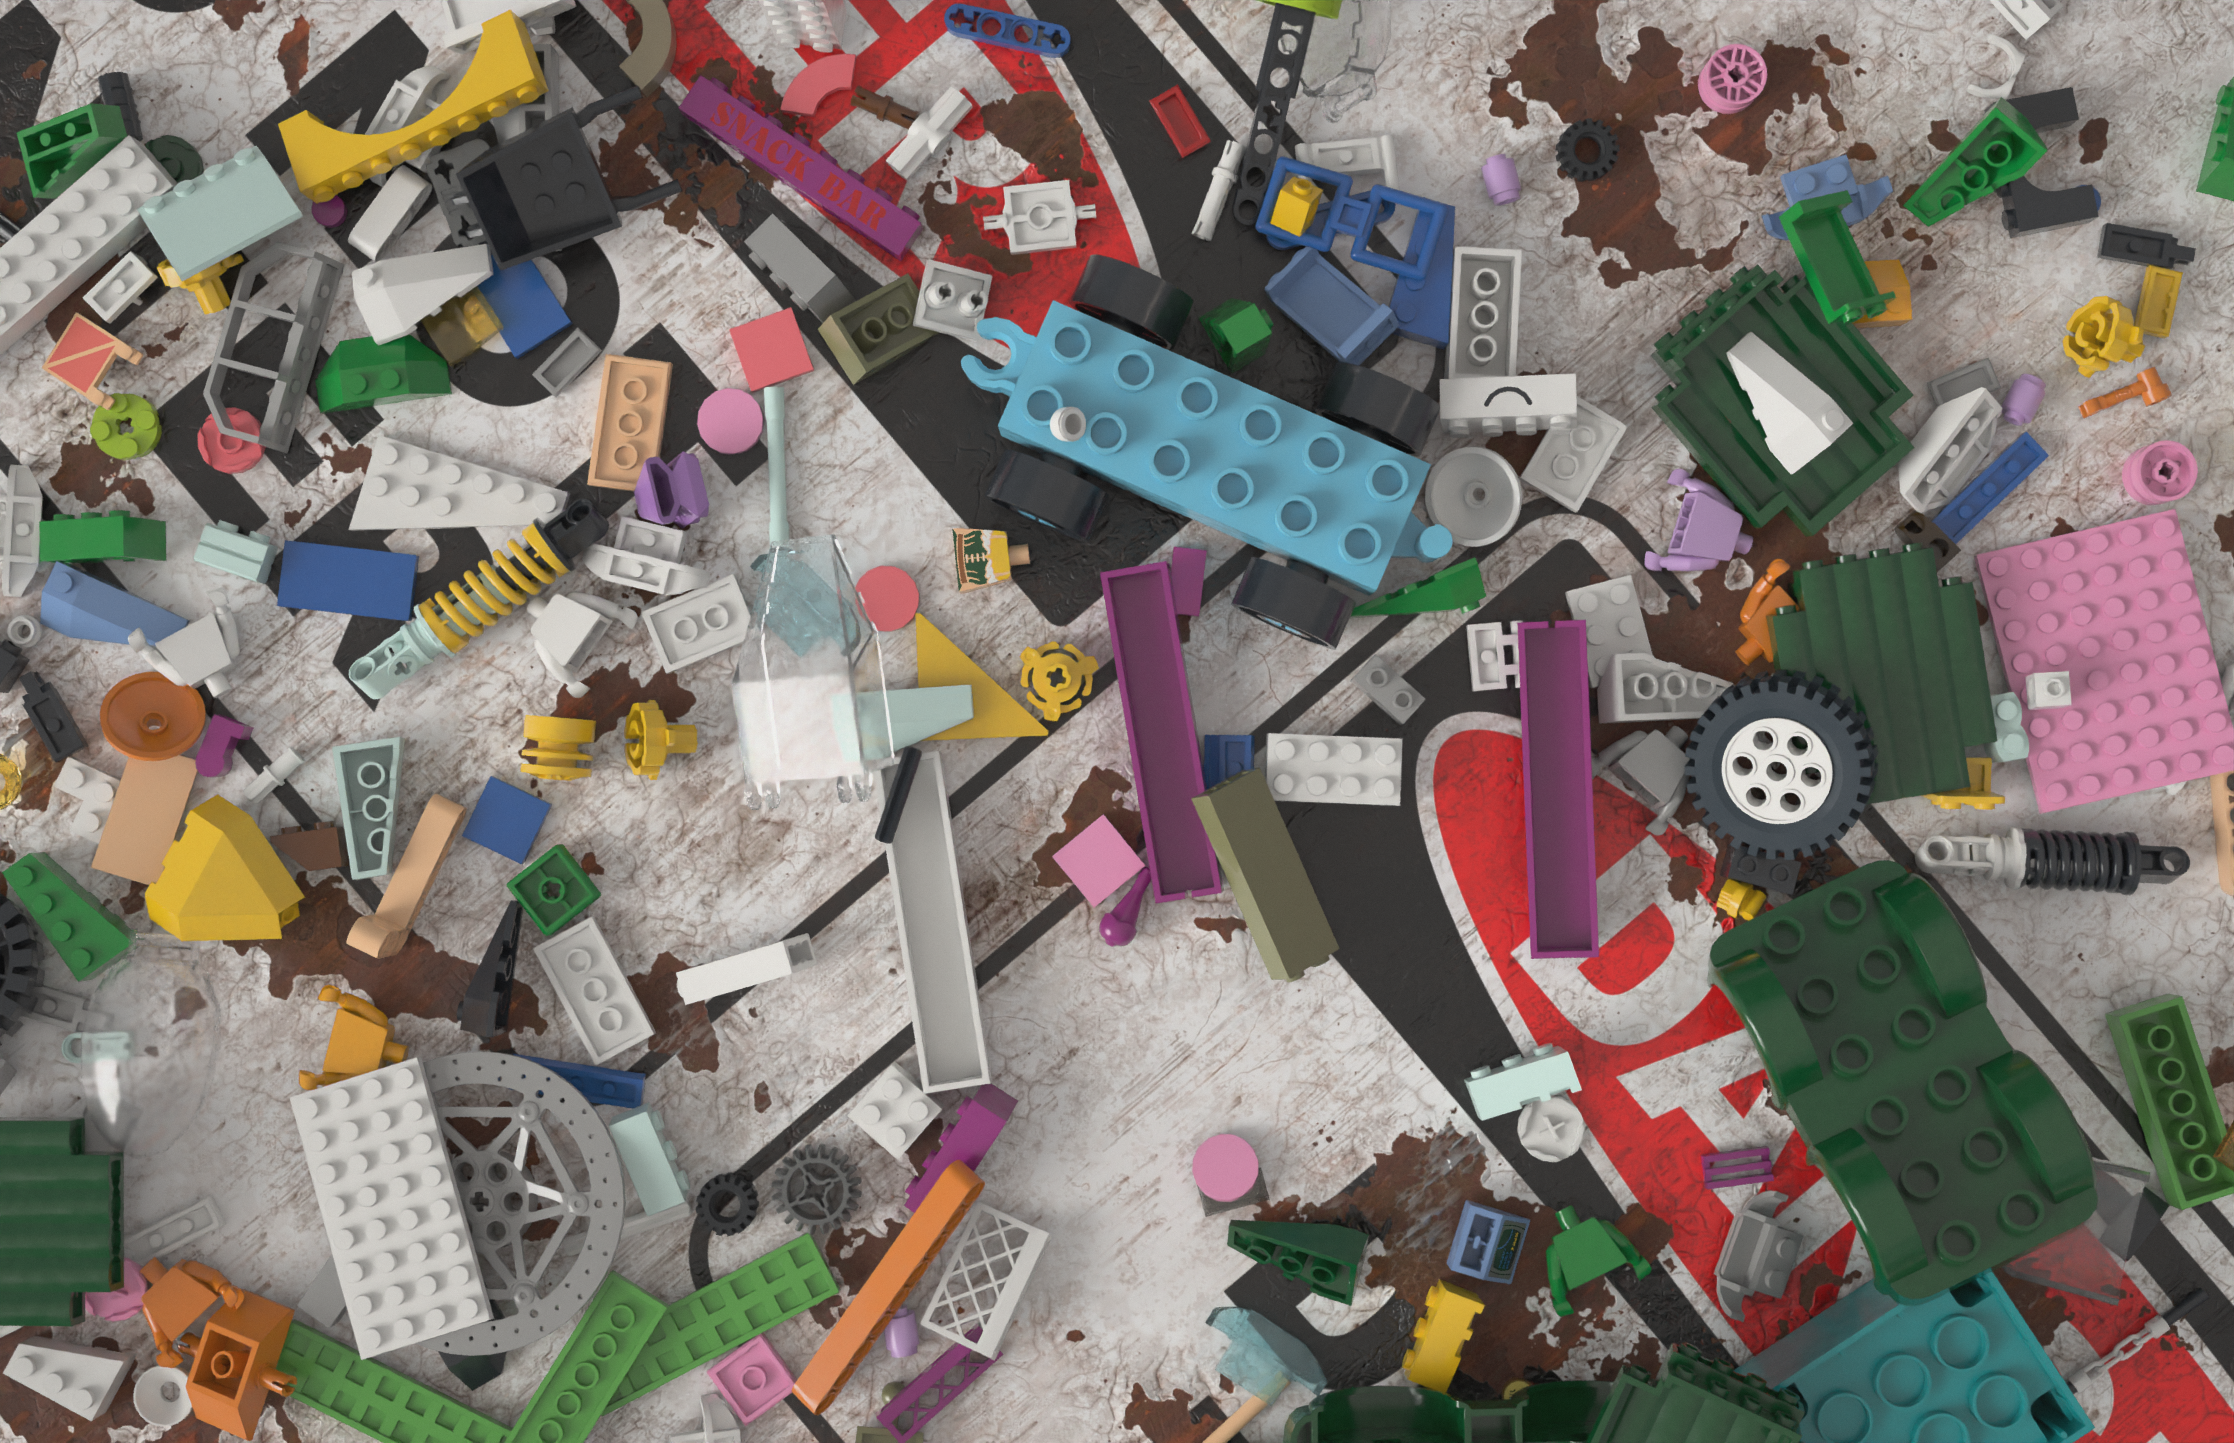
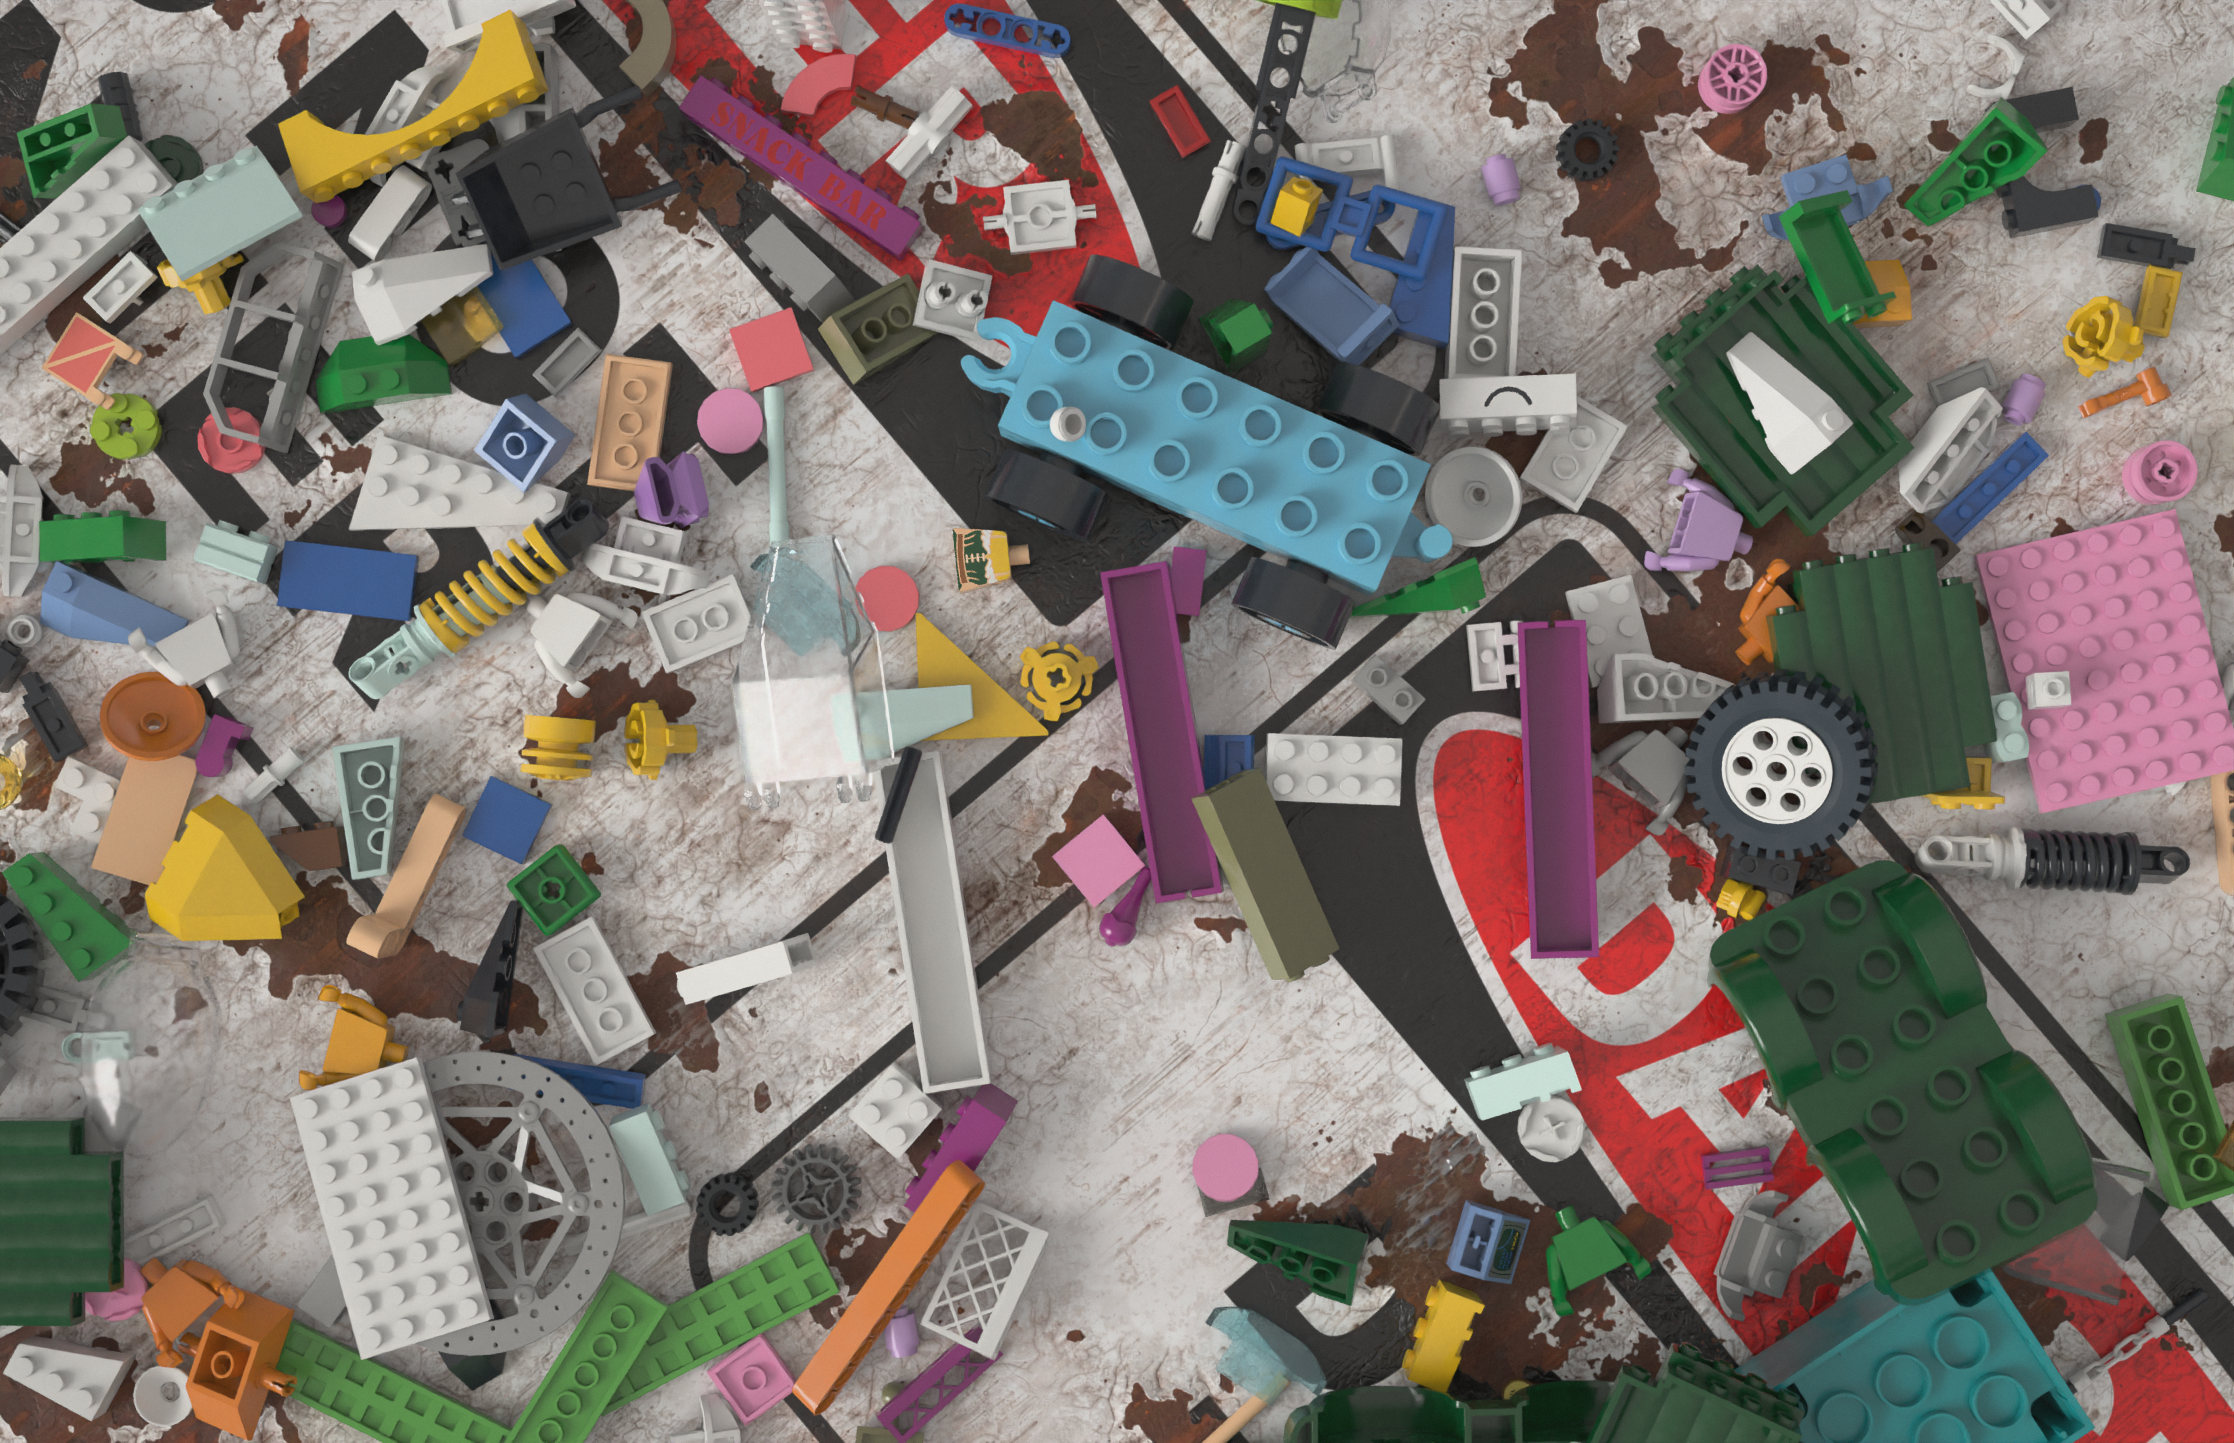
(524, 441): none -> medium blue slope

